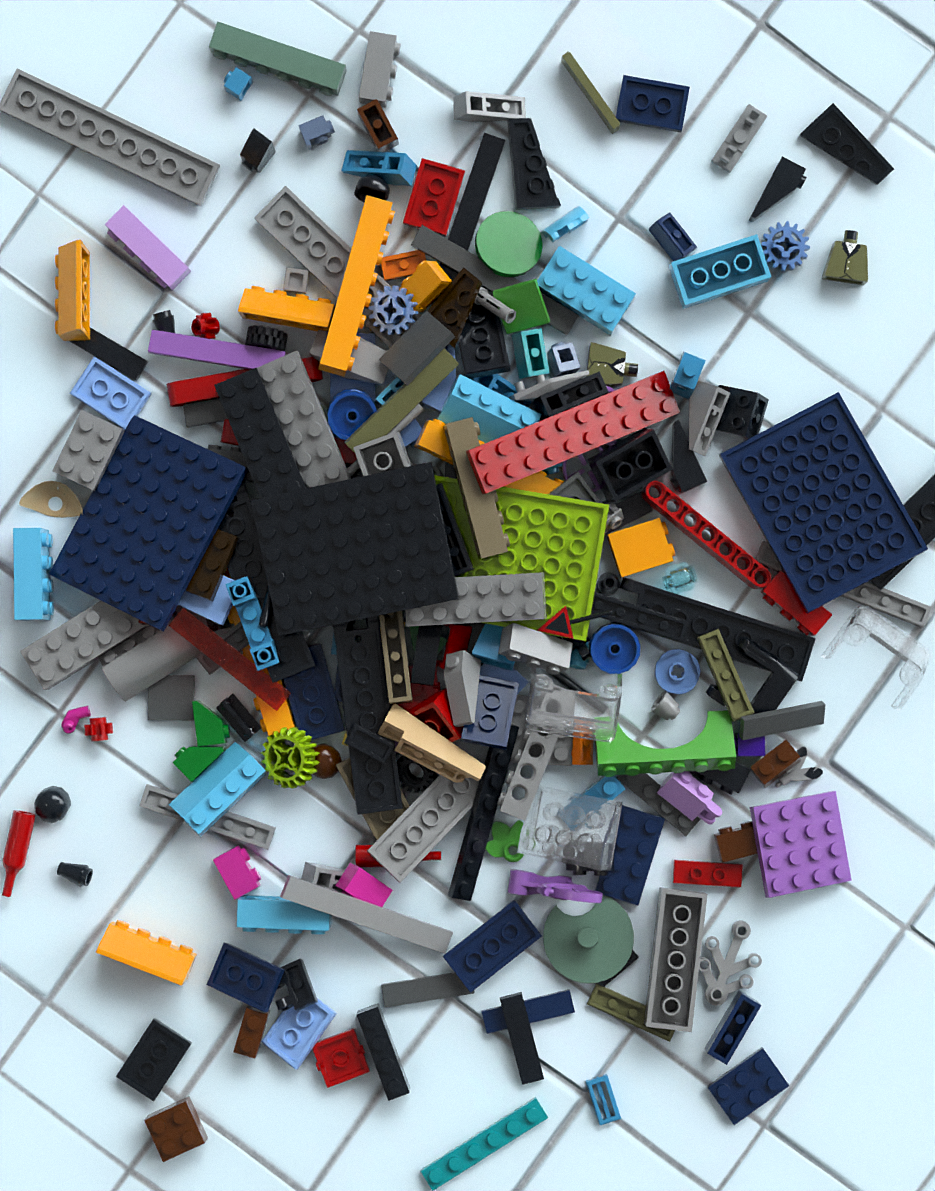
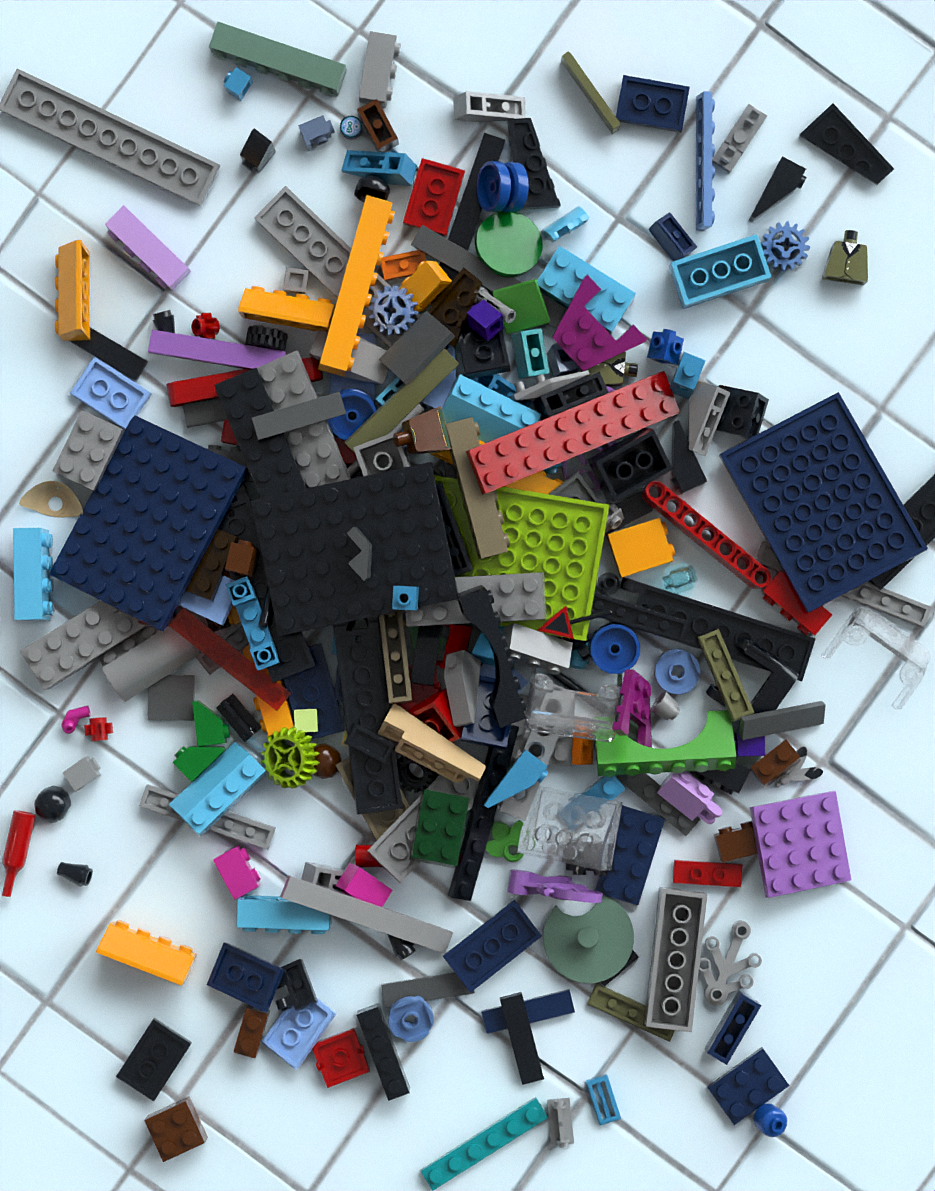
(82, 773): none -> light grey brick
(242, 559): none -> reddish brown brick
(298, 416): none -> dark grey tile
(306, 720): none -> yellowish green tile
(351, 127): none -> tile
(362, 562): none -> dark grey slope
(401, 947): none -> black cone
(411, 604): none -> dark azure plate
(412, 1006): none -> medium blue plate
(424, 433): none -> reddish brown torso
(439, 828): none -> dark green brick
(485, 320): none -> dark purple brick
(502, 186): none -> blue wheel
(504, 700): none -> black arch
(522, 775): none -> dark azure slope
(560, 1122): none -> light grey hinge
(585, 337): none -> magenta wing
(635, 707): none -> magenta wing
(665, 347): none -> blue brick
(704, 152): none -> medium blue plate
(770, 1120): none -> blue head

